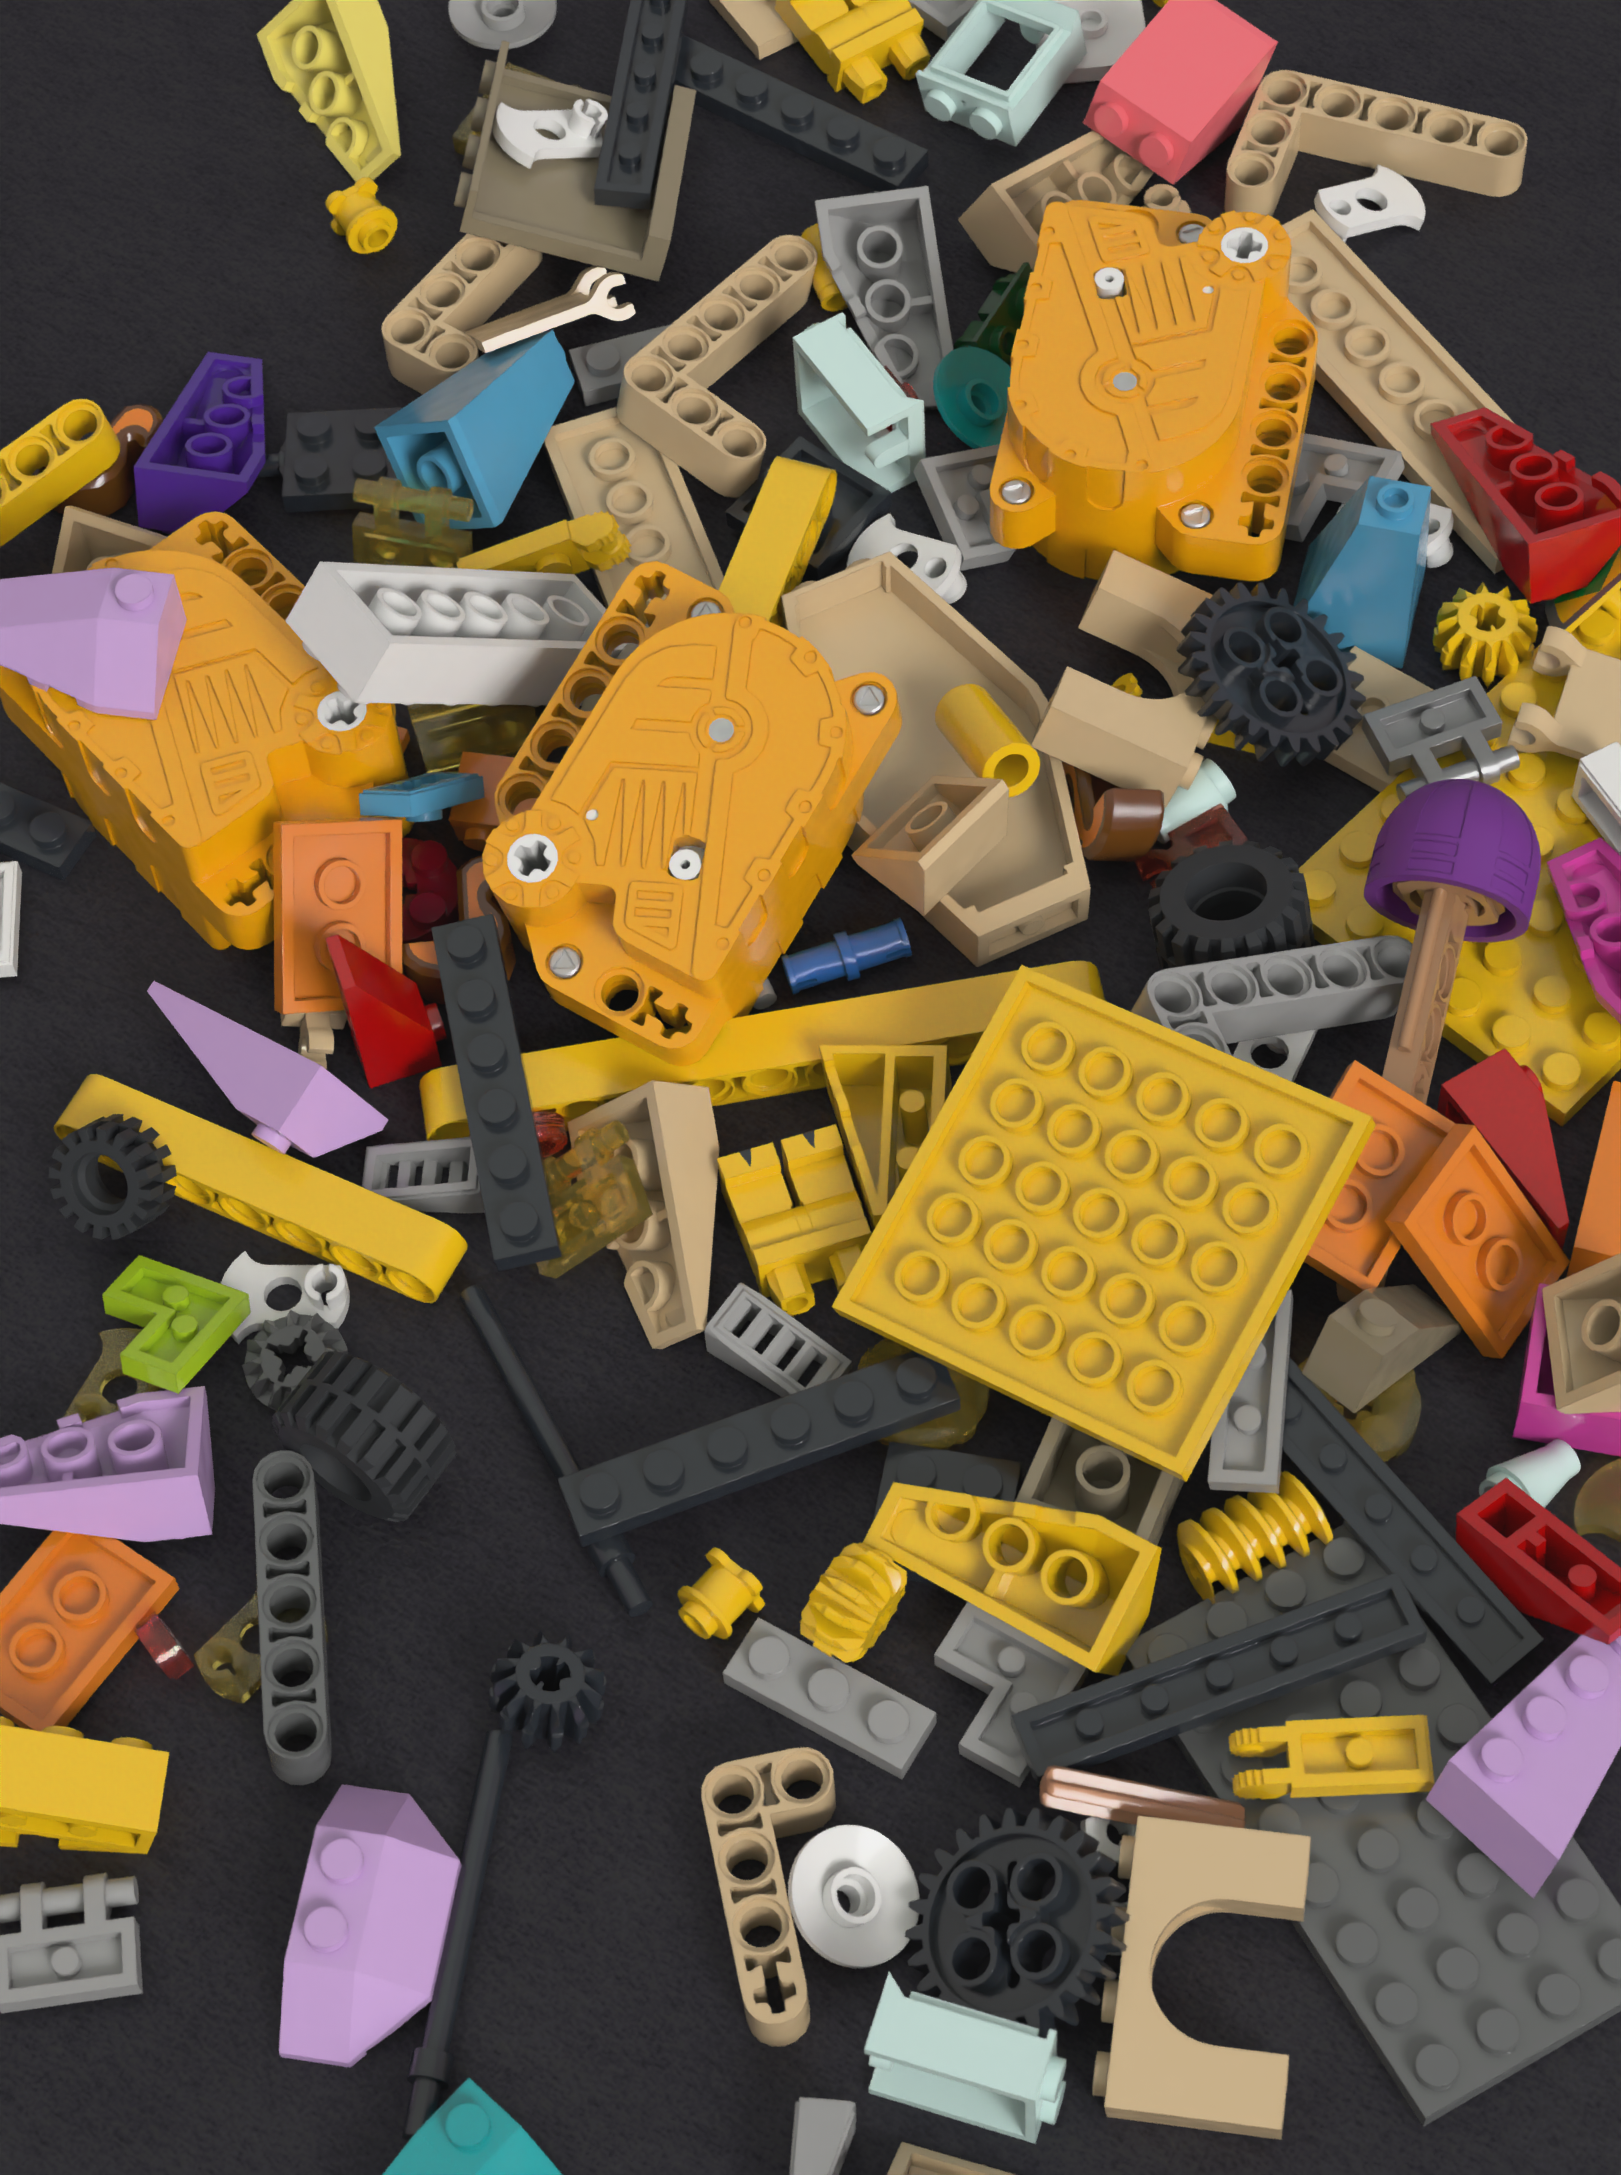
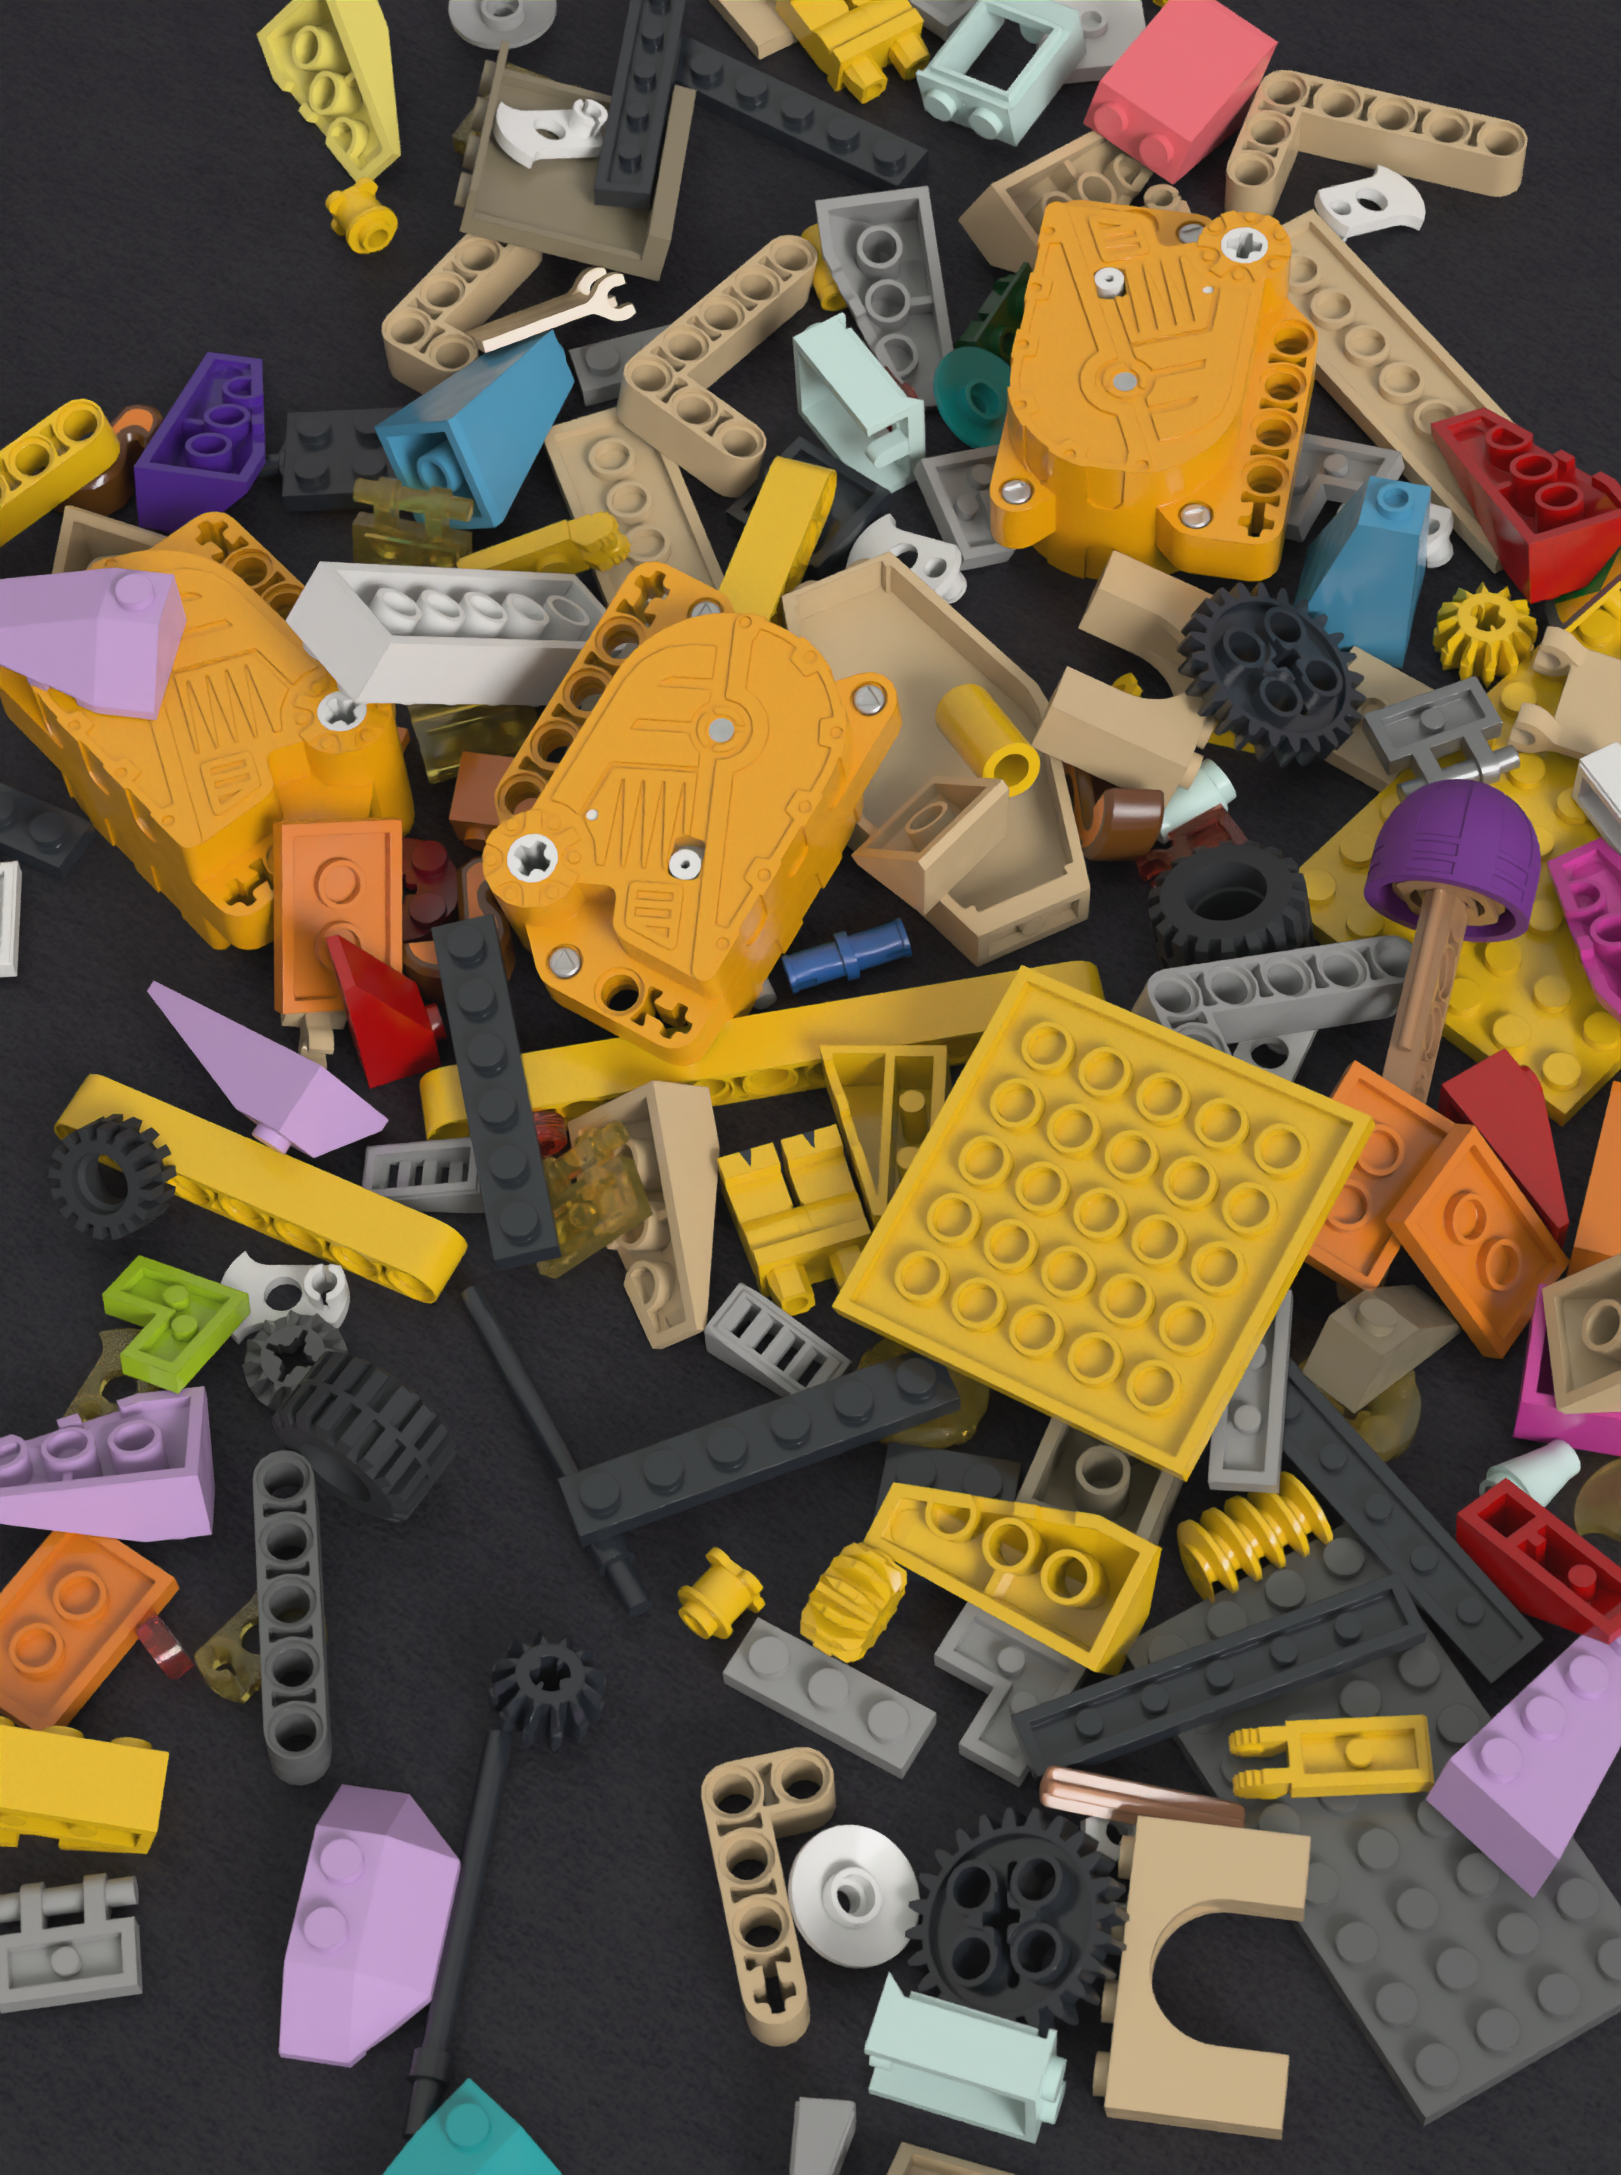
(421, 796): dark azure plate -> none

